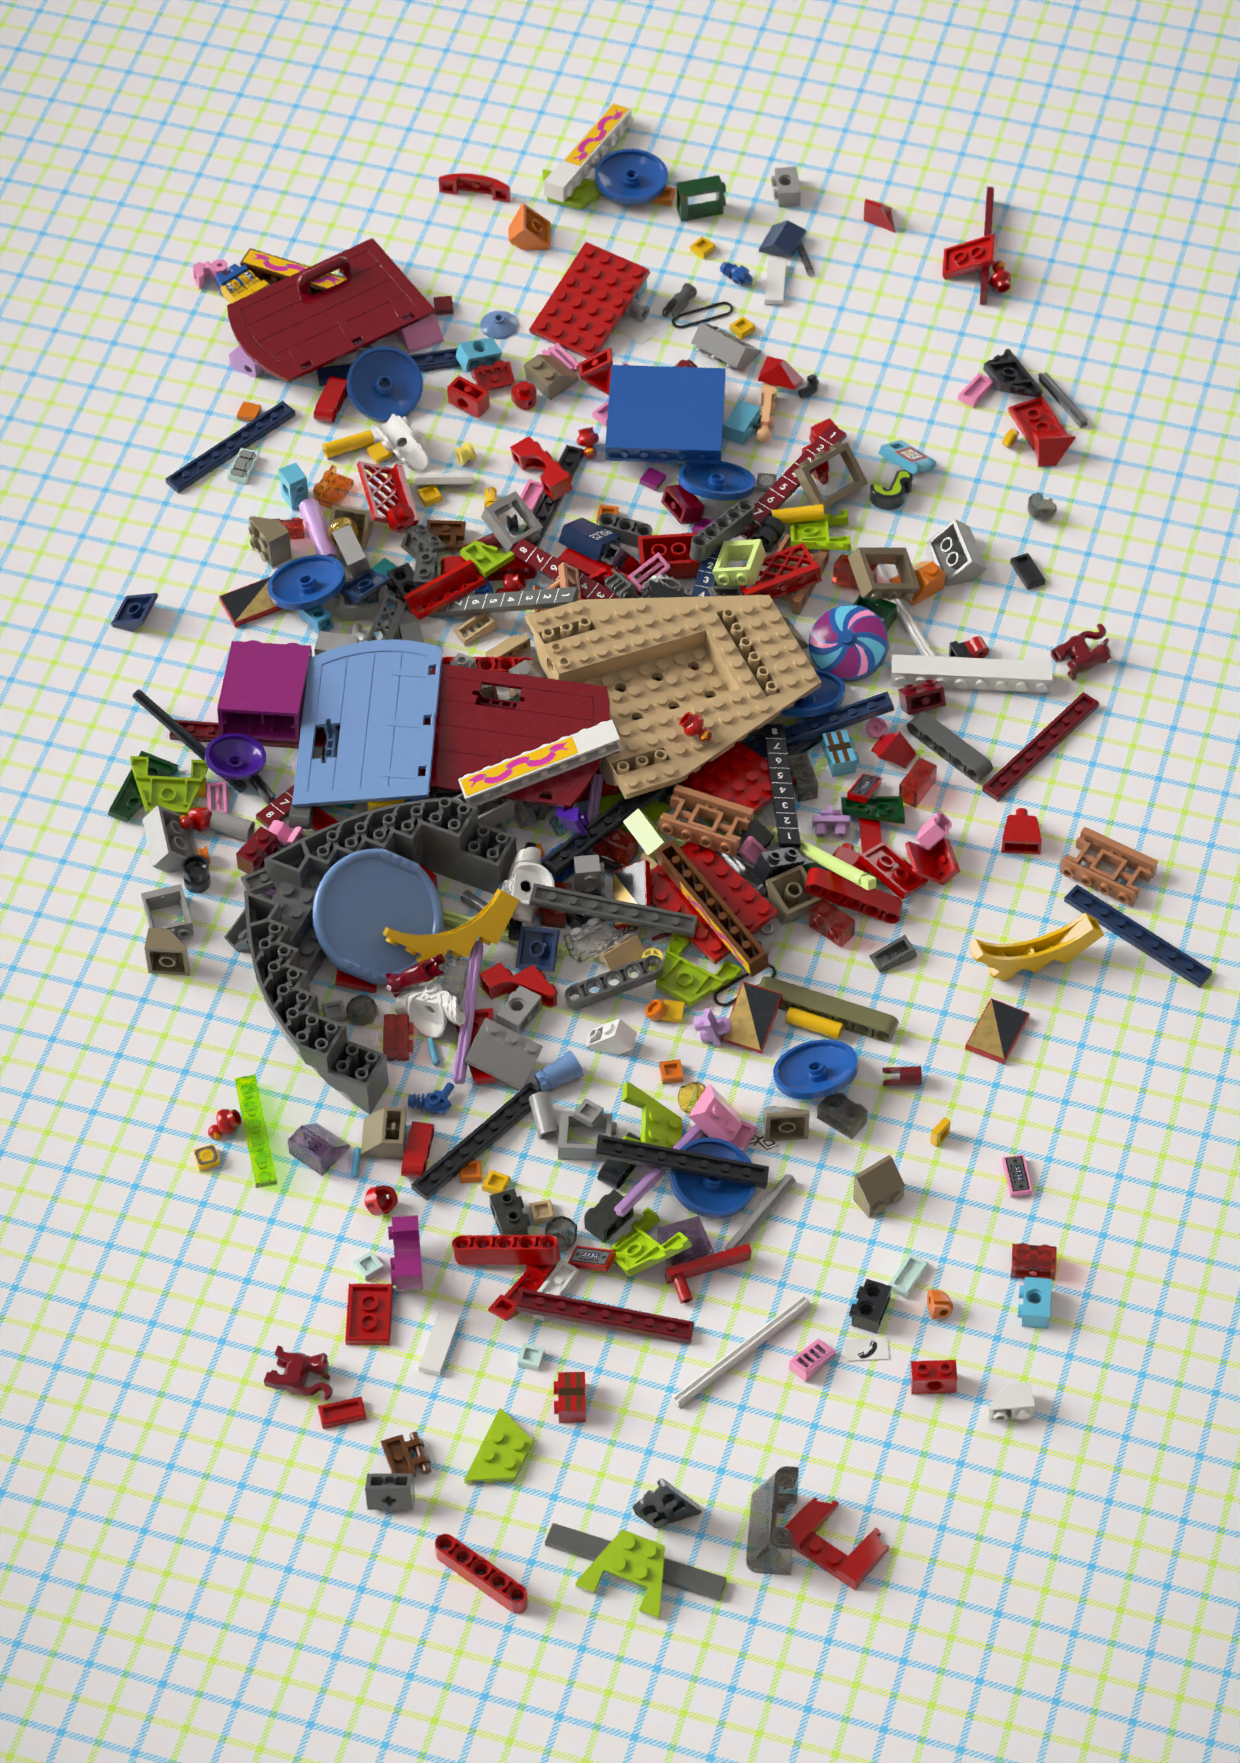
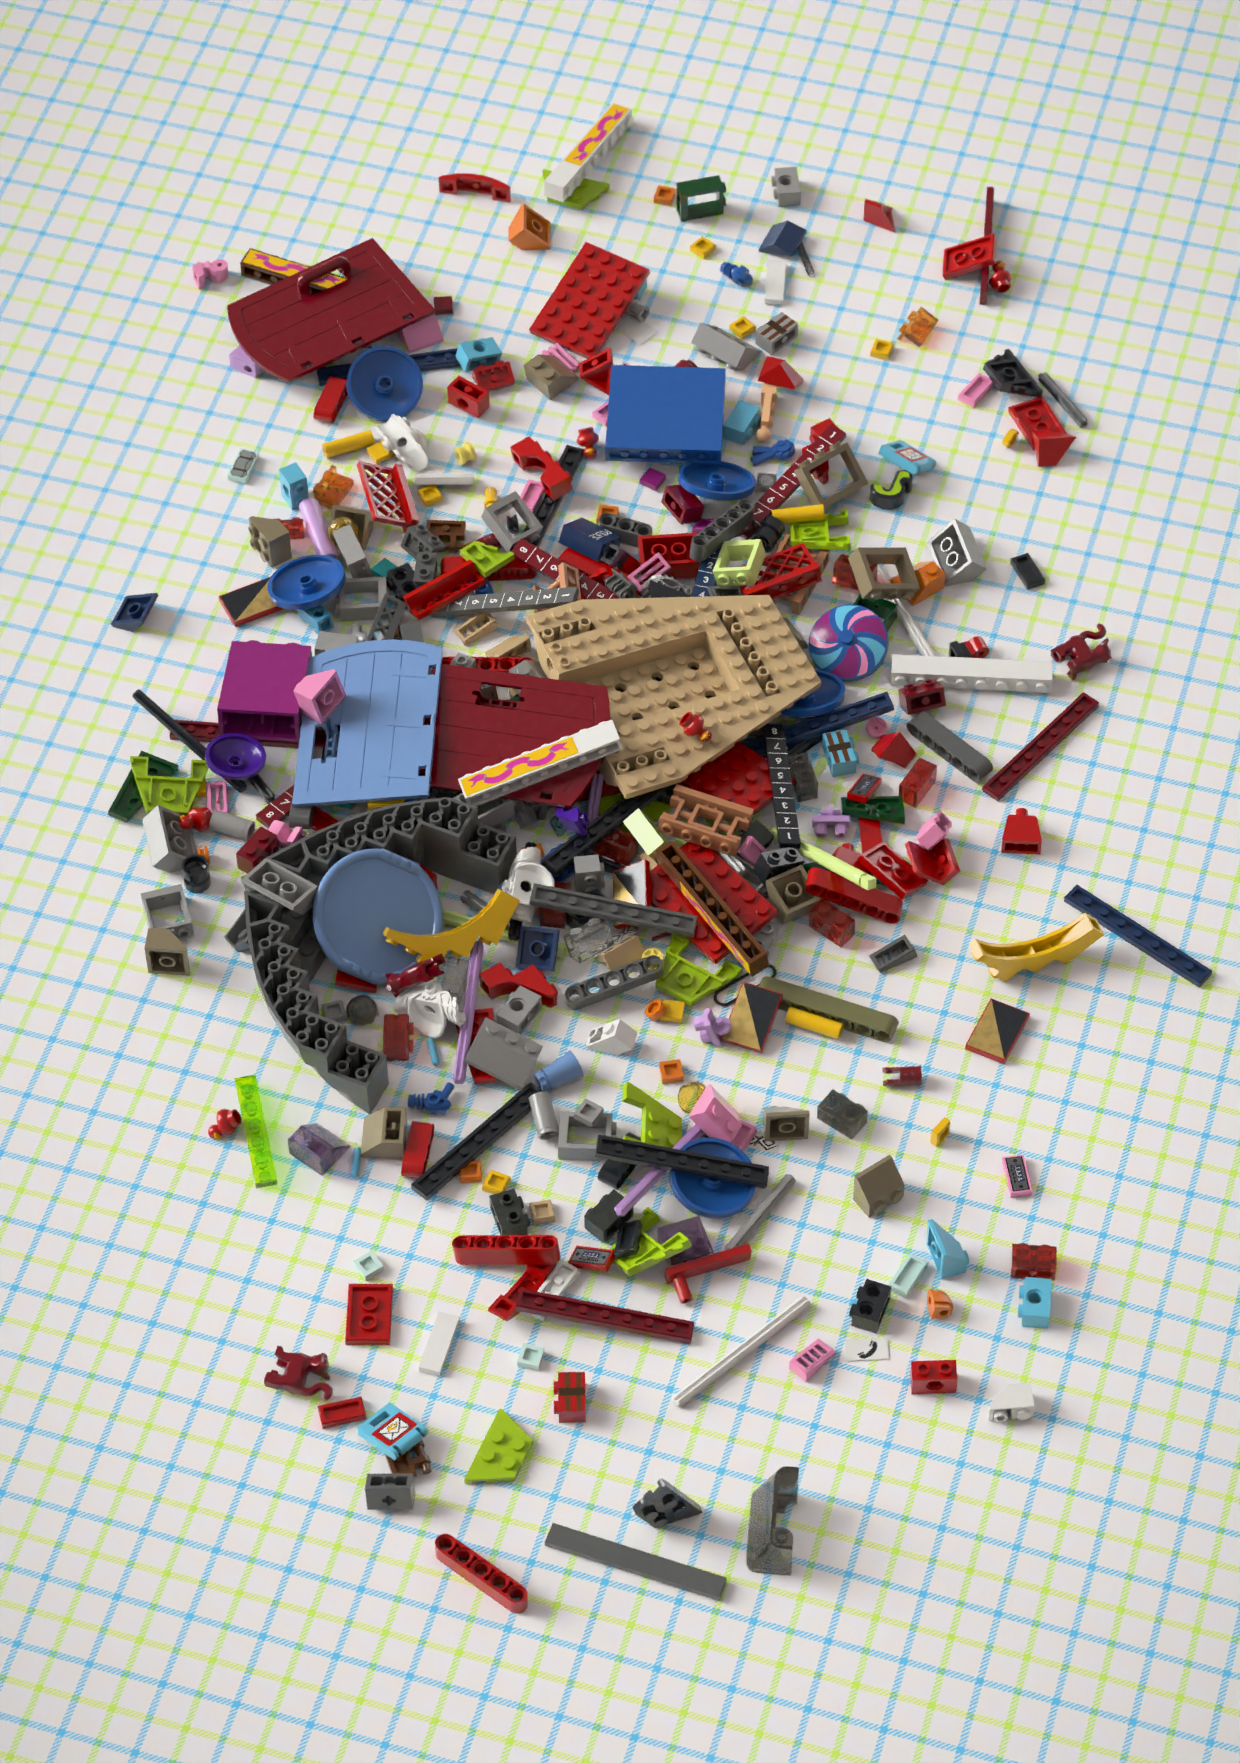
(206, 1157): tile -> none
(229, 447): dark blue tile -> none
(238, 283): hips -> none
(248, 411): orange tile -> none
(282, 886): none -> light grey slope
(319, 694): none -> bright pink slope
(364, 585): dark blue slope -> none
(377, 1201): red piece -> none
(395, 1431): none -> medium azure container
(400, 515): red piece -> none
(406, 1263): magenta brick -> none
(499, 324): medium blue dish -> none
(512, 583): red animal -> none
(522, 393): red piece -> none
(564, 1230): clear smoke hair -> none
(628, 1239): none -> black tile
(631, 176): blue dish -> none
(633, 1560): lime wing -> none
(679, 301): dark grey piece -> none
(704, 320): black piece -> none
(776, 333): none -> light grey brick
(781, 450): none -> blue piece
(811, 388): black arm -> none
(816, 1069): blue dish -> none
(846, 1568): red wedge -> none
(882, 349): none -> yellow tile
(918, 327): none -> clear orange bracket
(945, 1251): none -> medium azure slope
(1040, 508): clear smoke hair -> none
(1114, 854): nougat fence -> none

